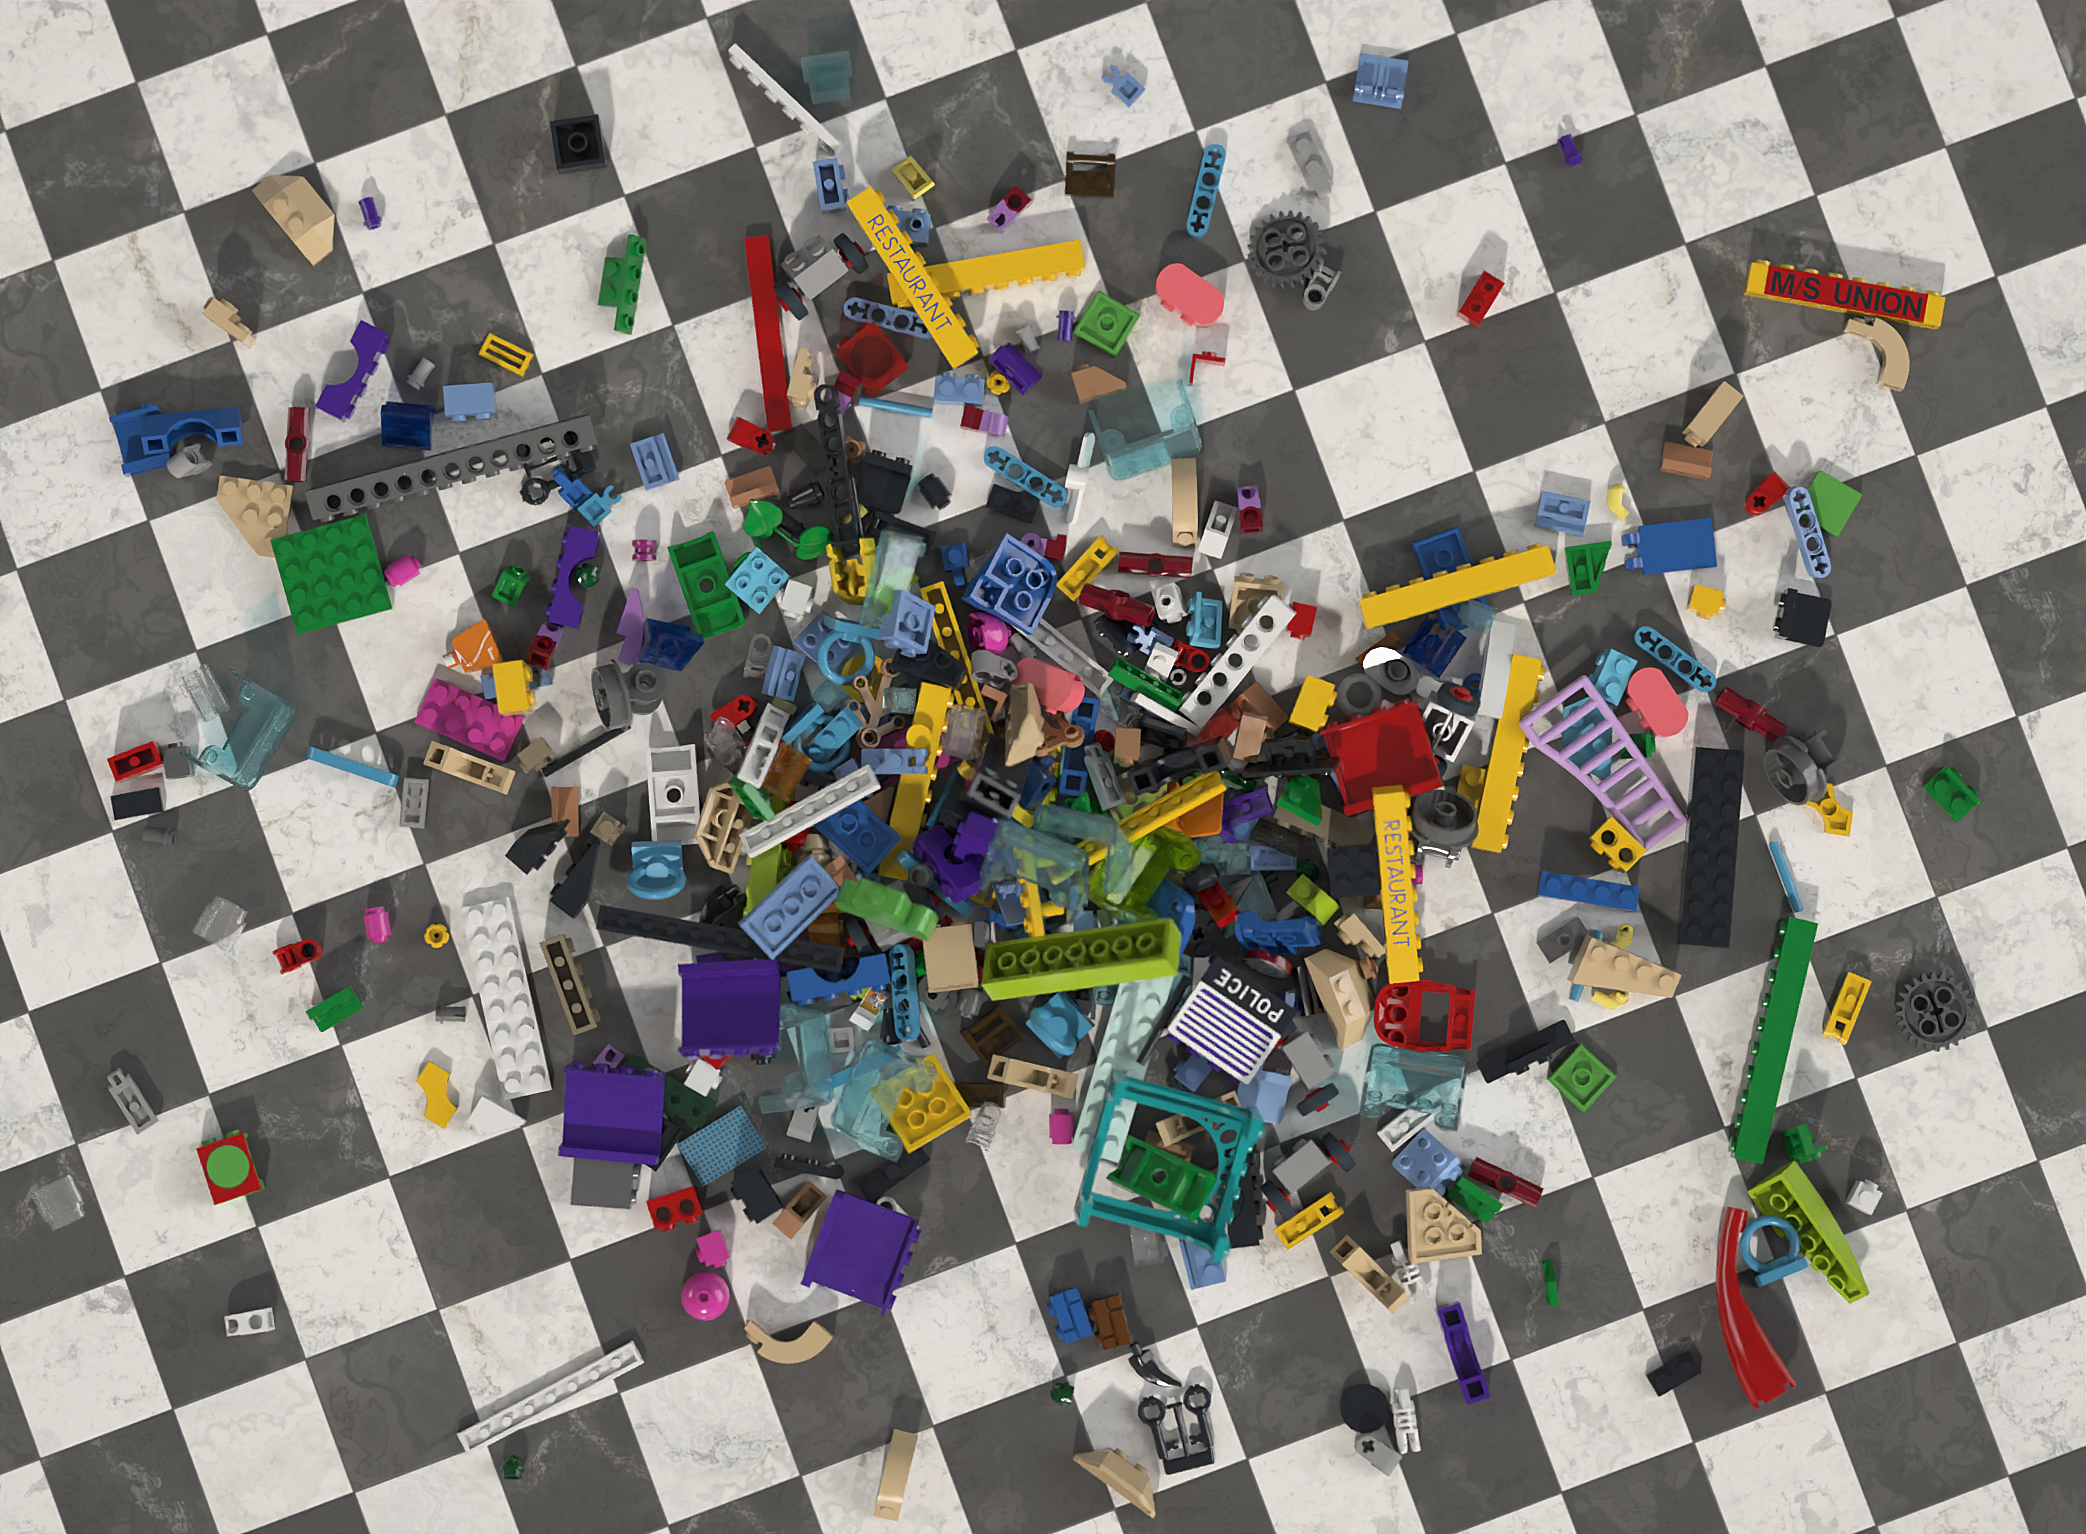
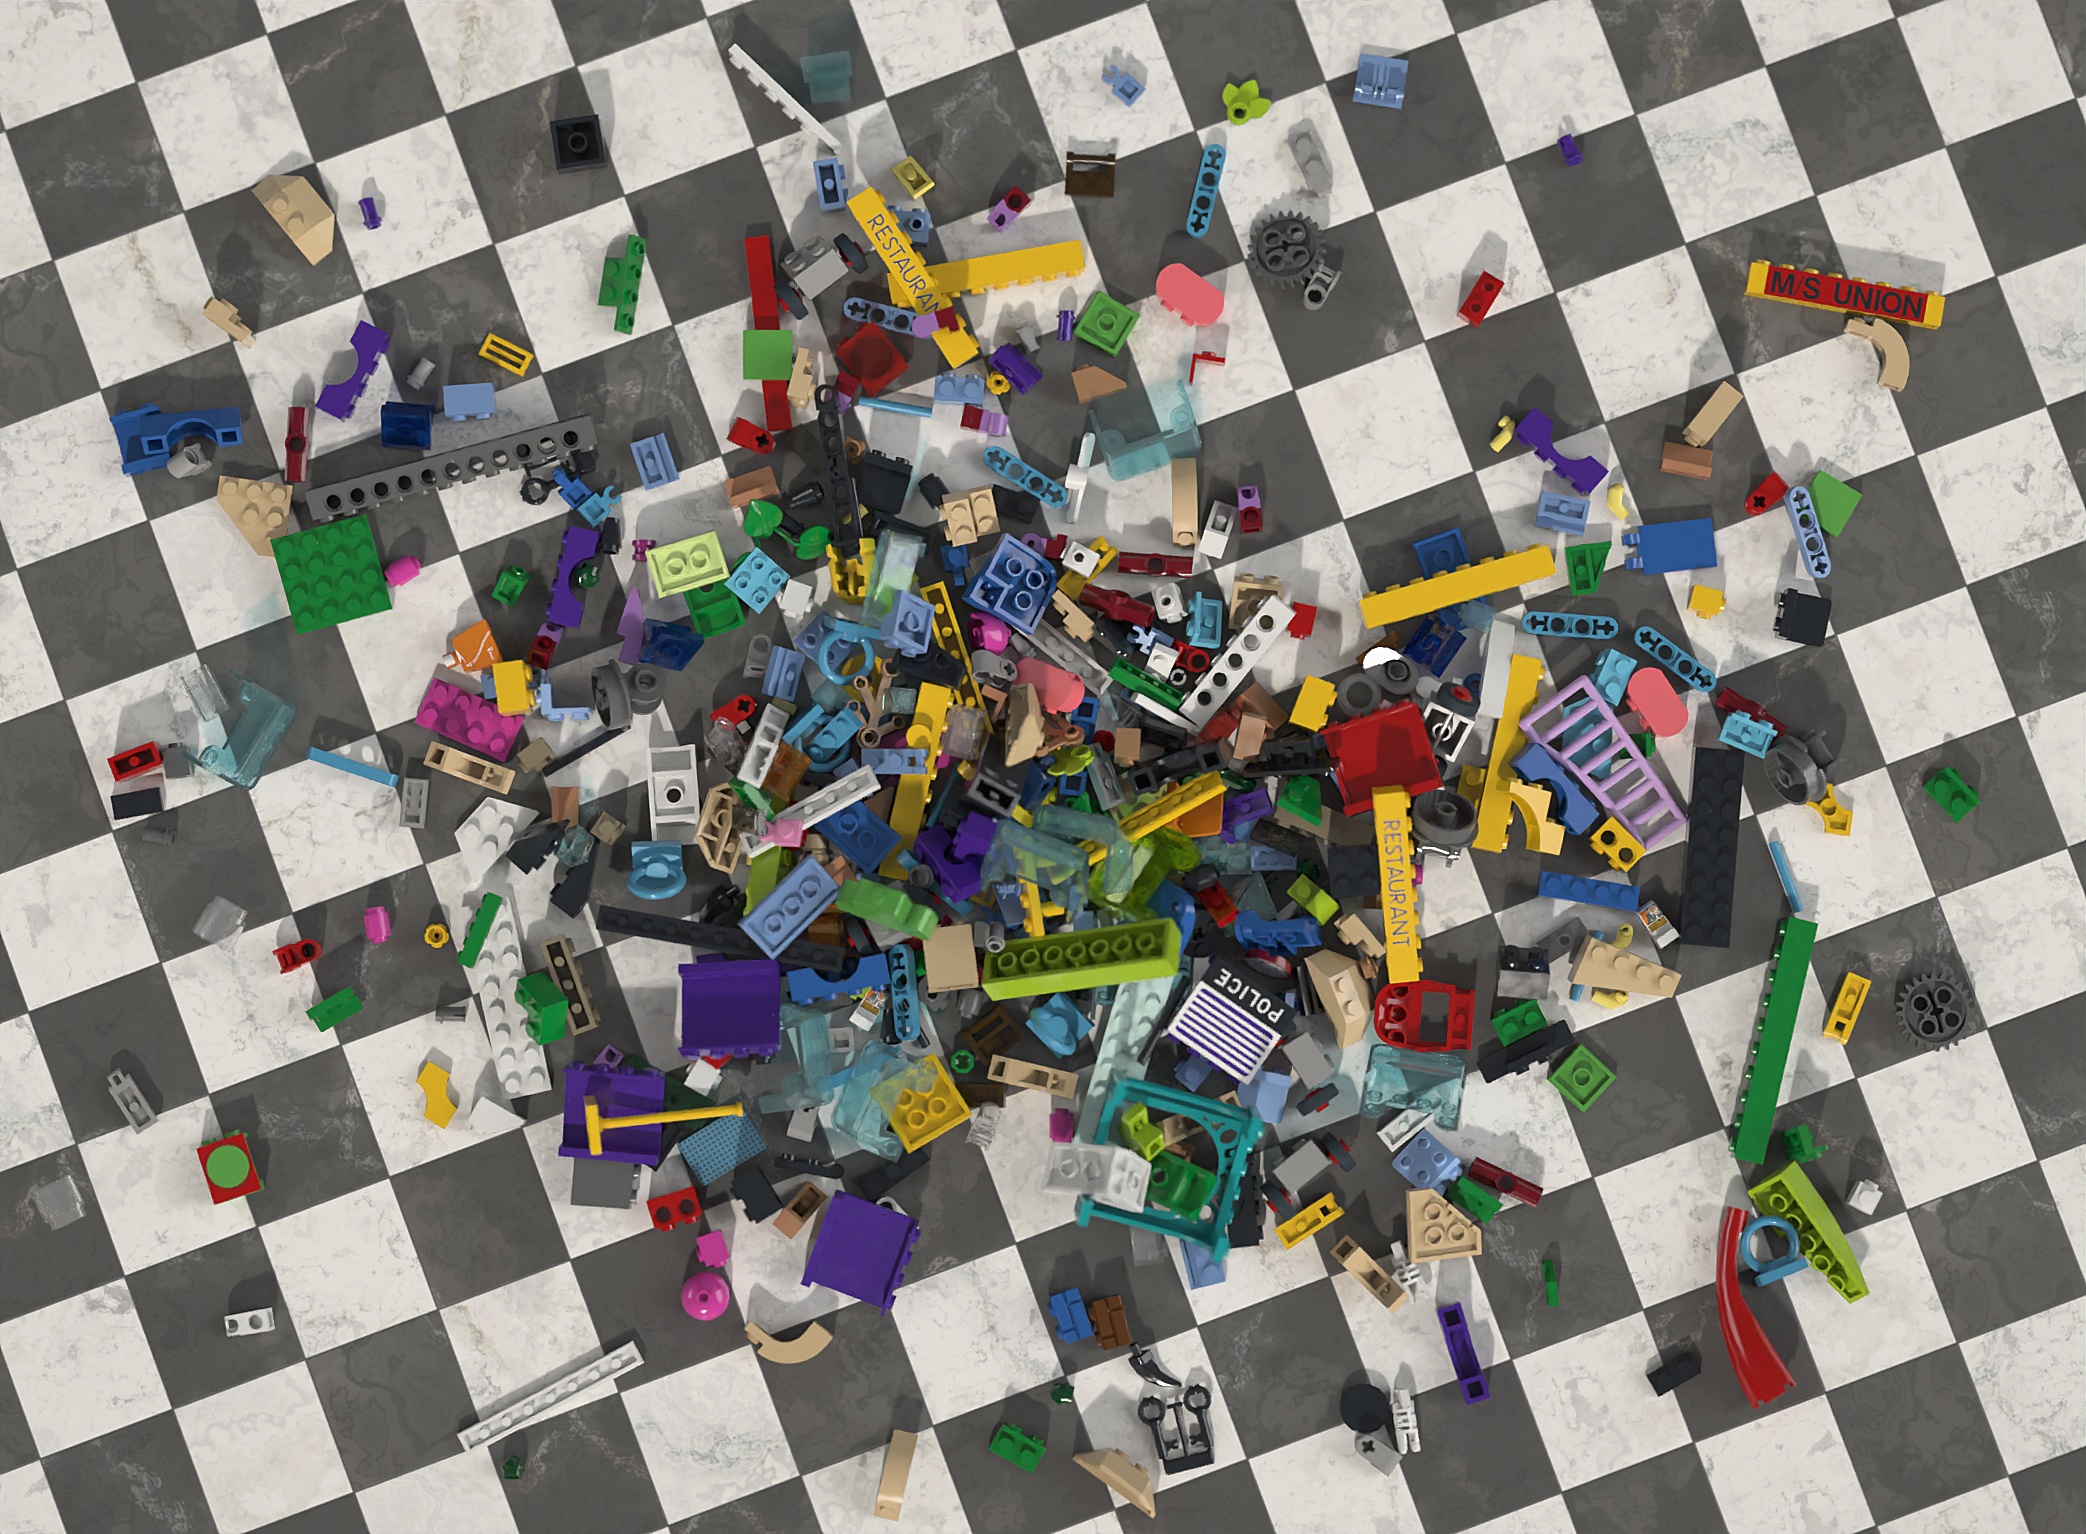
(479, 930): none -> green piece
(490, 833): none -> white wing
(545, 1007): none -> green brick
(546, 700): none -> light blue bracket
(575, 846): none -> clear light blue brick
(597, 1124): none -> yellow tile
(610, 538): none -> black cone
(687, 564): none -> yellowish green tile
(749, 819): none -> clear smoke plate
(767, 354): none -> bright green tile
(785, 833): none -> bright pink plate
(927, 324): none -> leg
(962, 1061): none -> green tile
(969, 515): none -> tan plate
(995, 941): none -> light grey pin
(1017, 1447): none -> green bracket
(1071, 760): none -> lime plate
(1076, 622): none -> tan plate
(1083, 568): none -> white brick
(1097, 1171): none -> white bracket
(1140, 1134): none -> lime brick
(1244, 99): none -> lime plate
(1505, 435): none -> light yellow arm
(1518, 1021): none -> green bracket
(1522, 972): none -> black brick
(1533, 802): none -> yellow arch
(1569, 625): none -> dark azure beam
(1573, 808): none -> blue arch
(1582, 473): none -> dark purple arch
(1656, 924): none -> white leg
(1747, 734): none -> medium azure bracket

